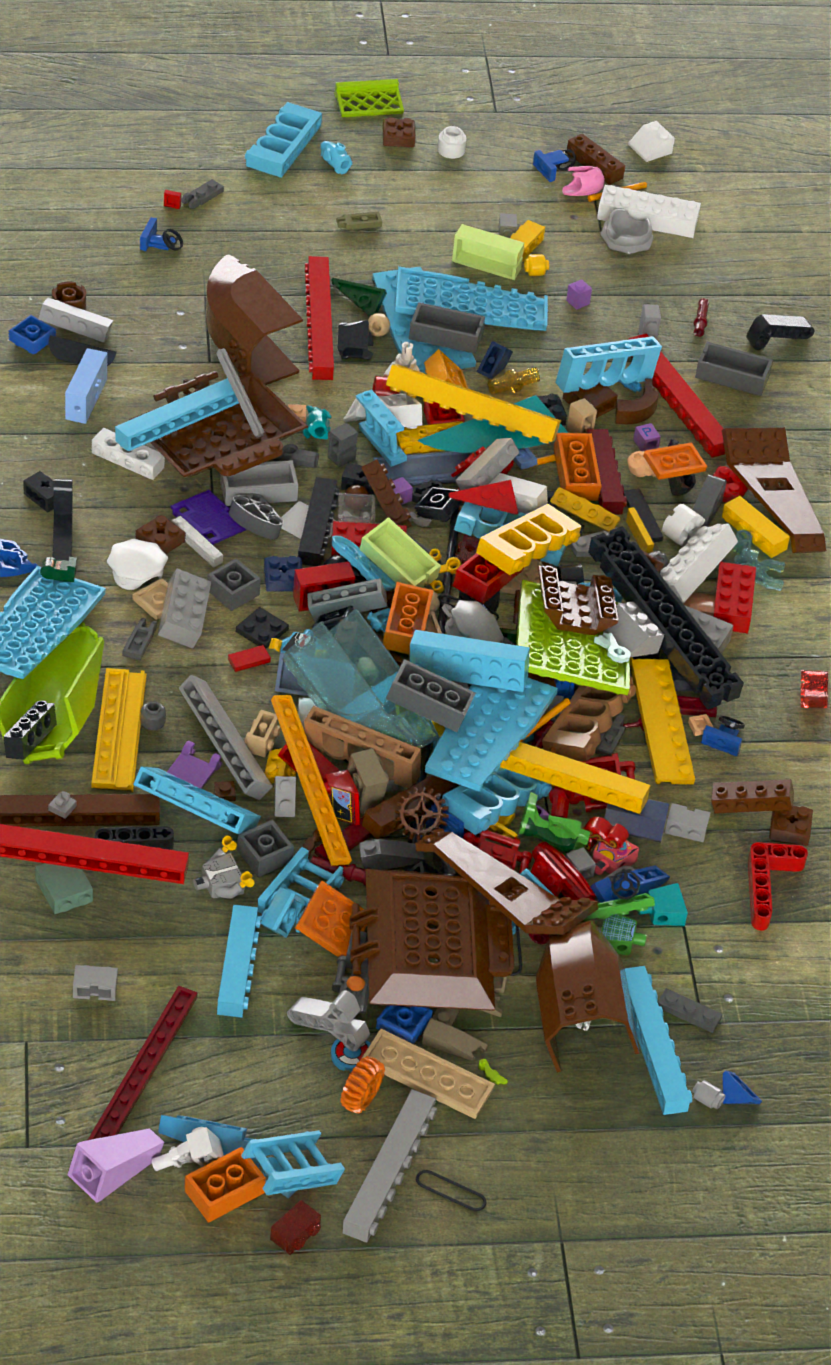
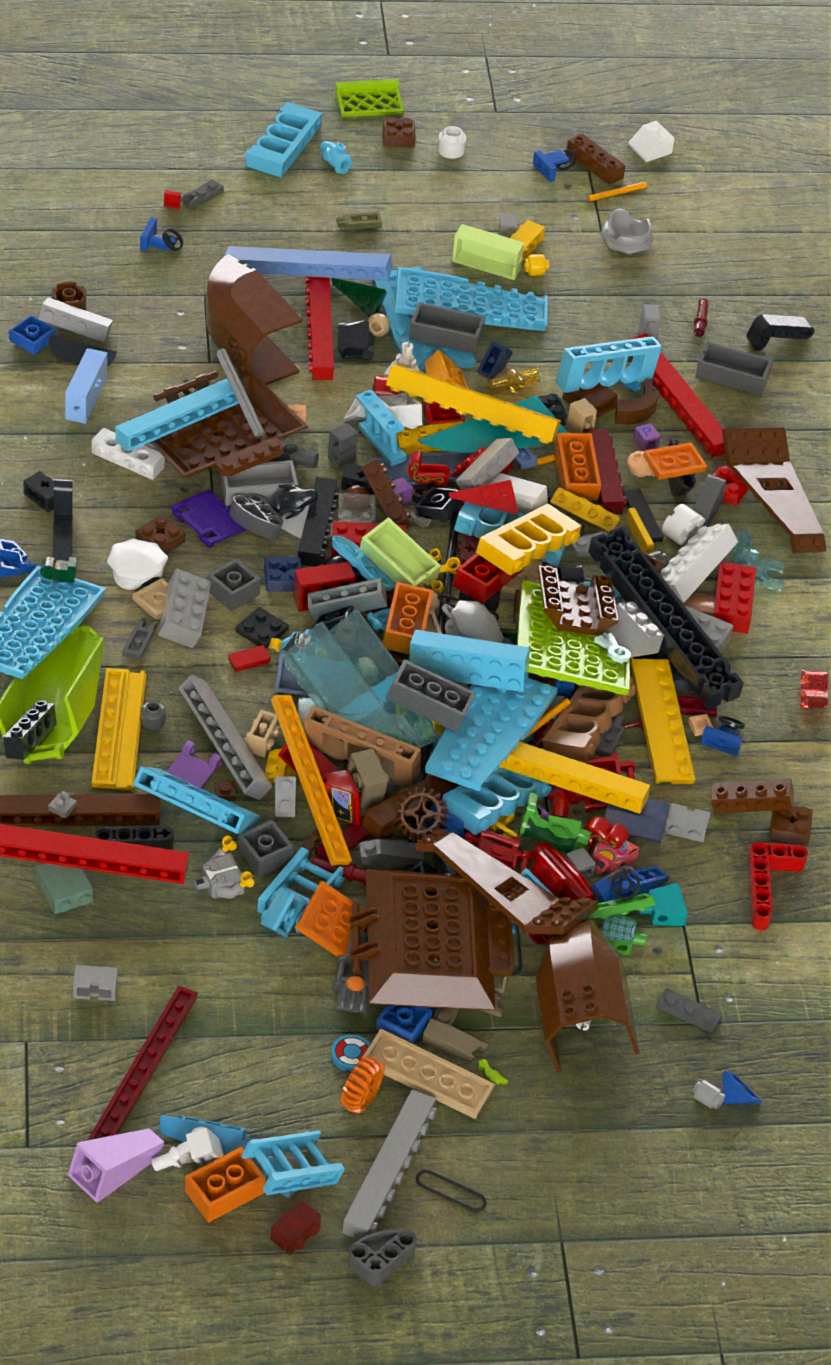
(199, 543): white piece -> none
(237, 961): medium azure brick -> none
(293, 499): none -> black animal
(314, 263): none -> medium blue brick
(317, 423): teal animal -> none
(332, 1017): light grey beam -> none
(374, 1251): none -> dark grey beam
(427, 473): none -> red animal
(579, 294): medium lavender brick -> none
(586, 181): bright pink hair -> none
(656, 1043): medium azure brick -> none
(663, 212): white brick -> none
(763, 531): yellow brick -> none

